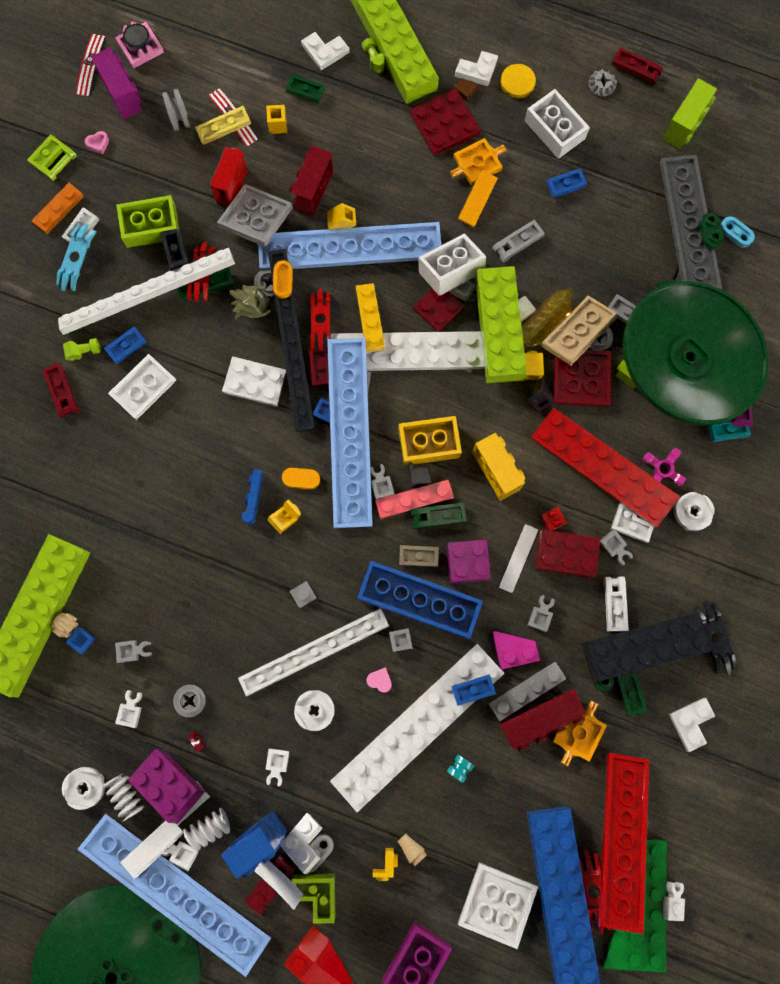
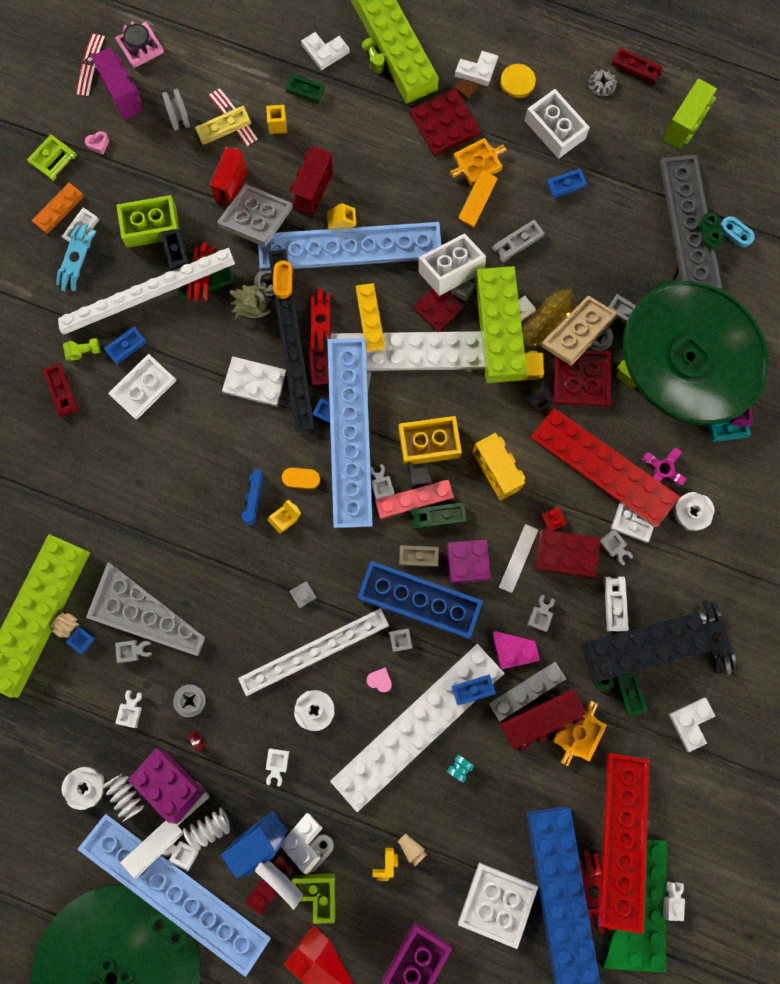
(132, 609): none -> light grey wing

